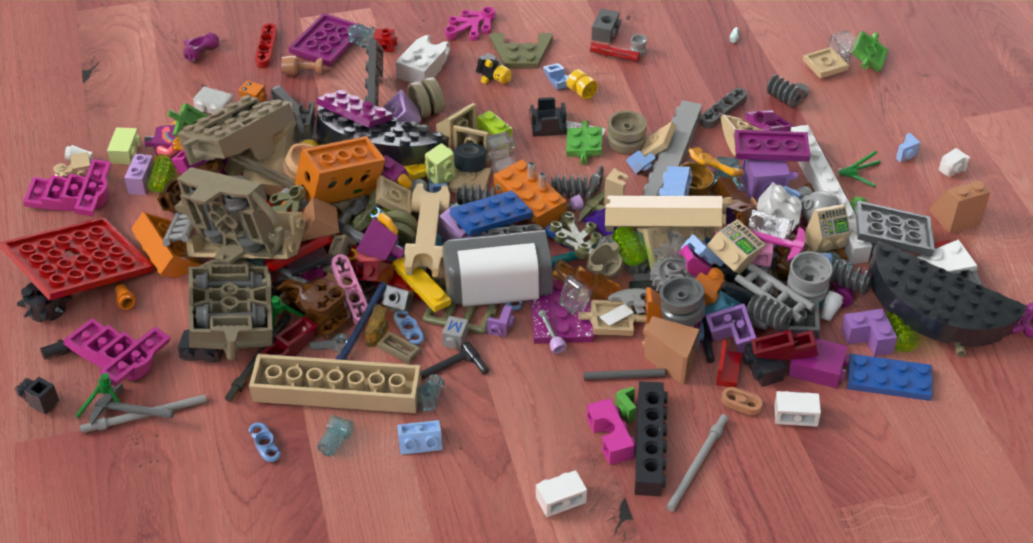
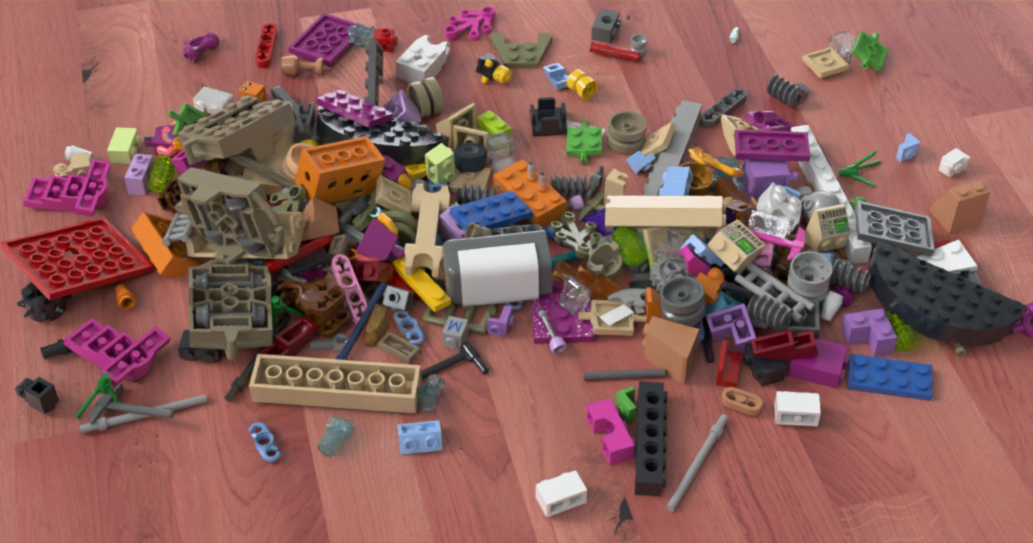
(475, 230): none -> dark tan wheel

